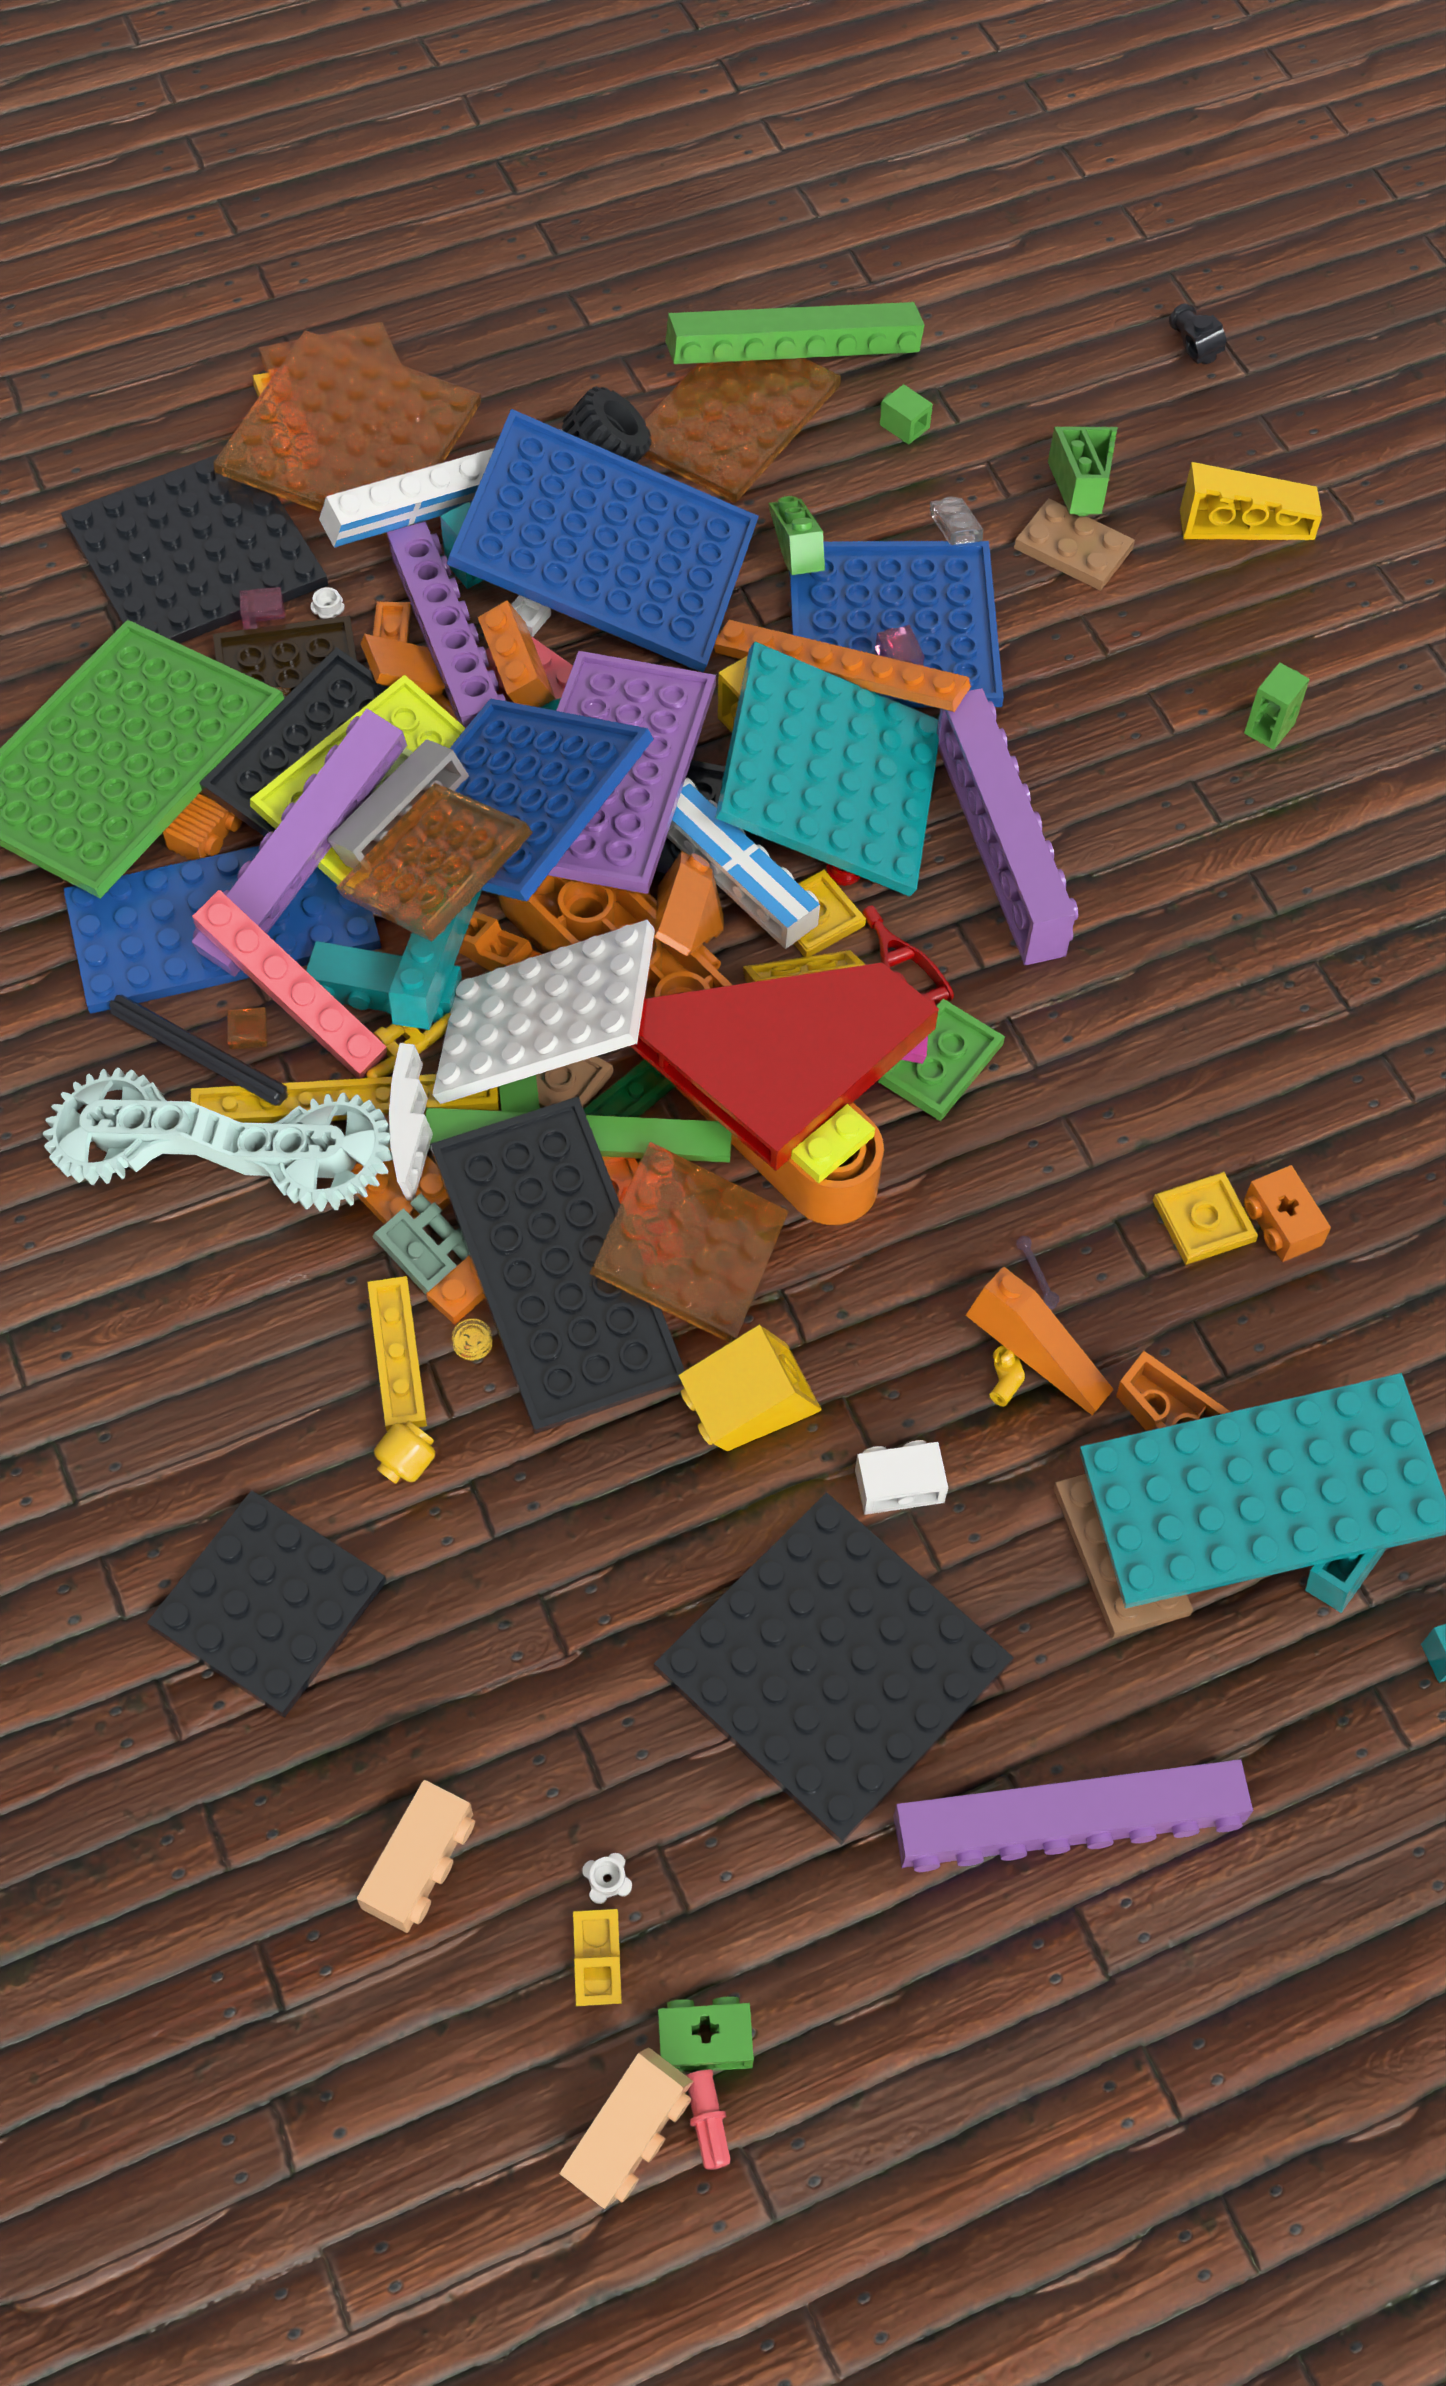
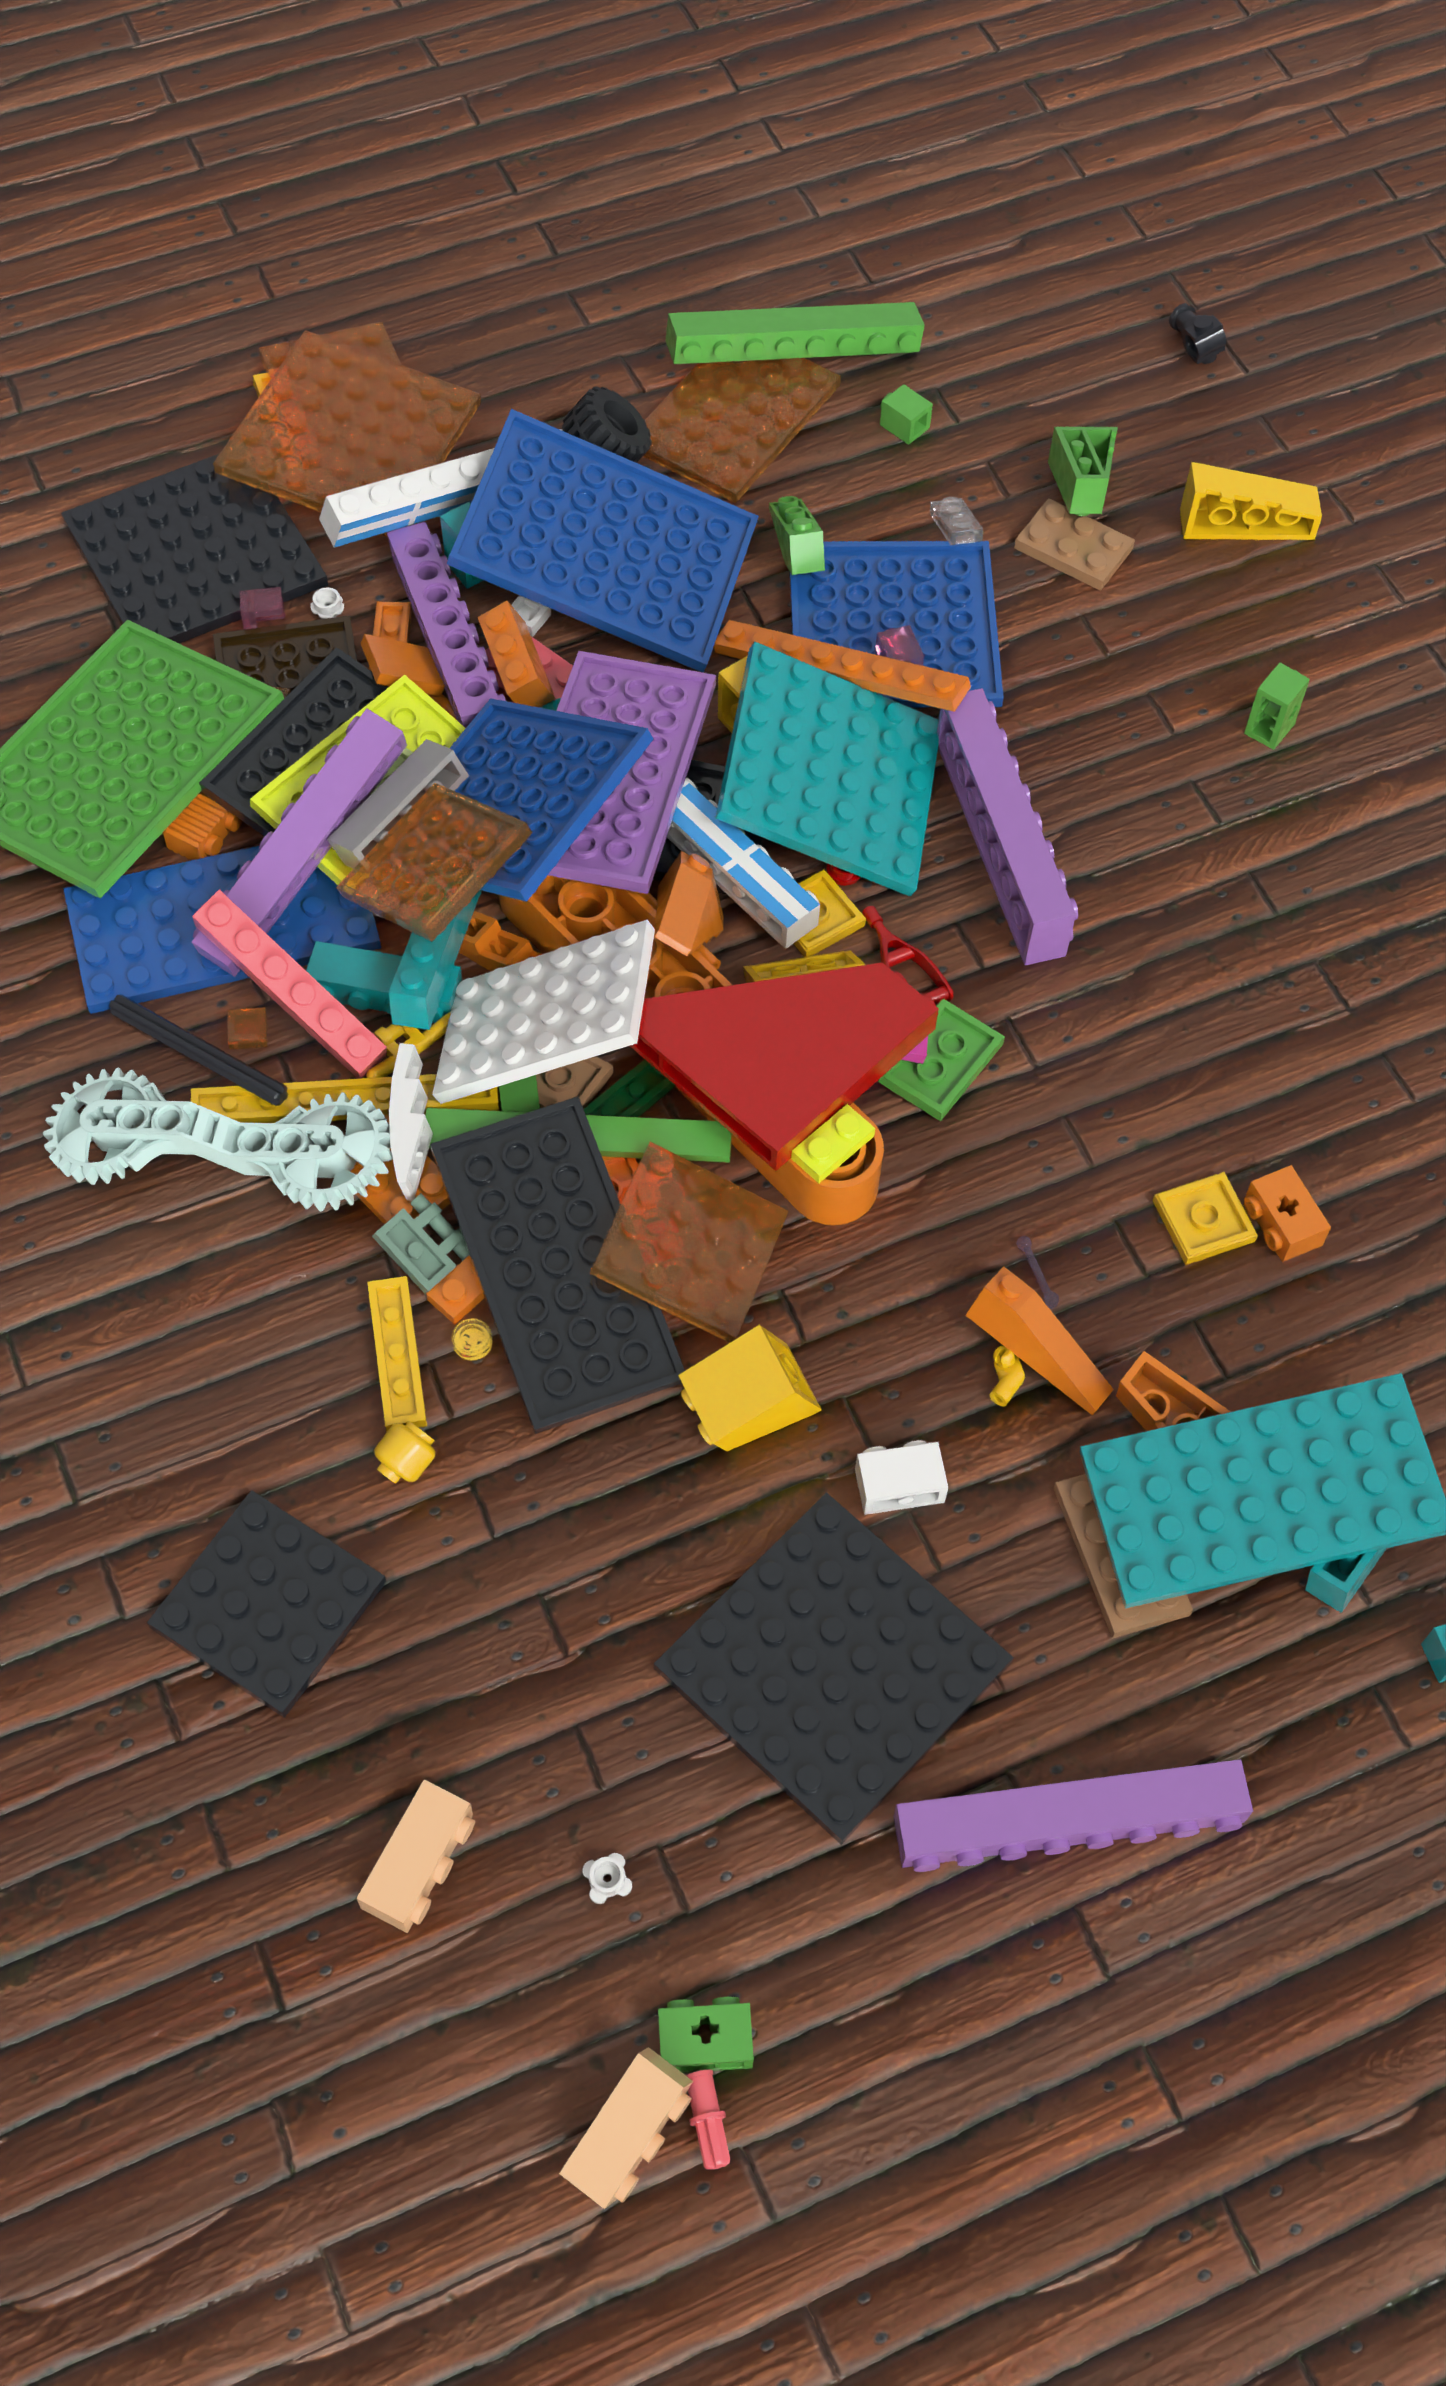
(597, 1957): yellow slope -> none

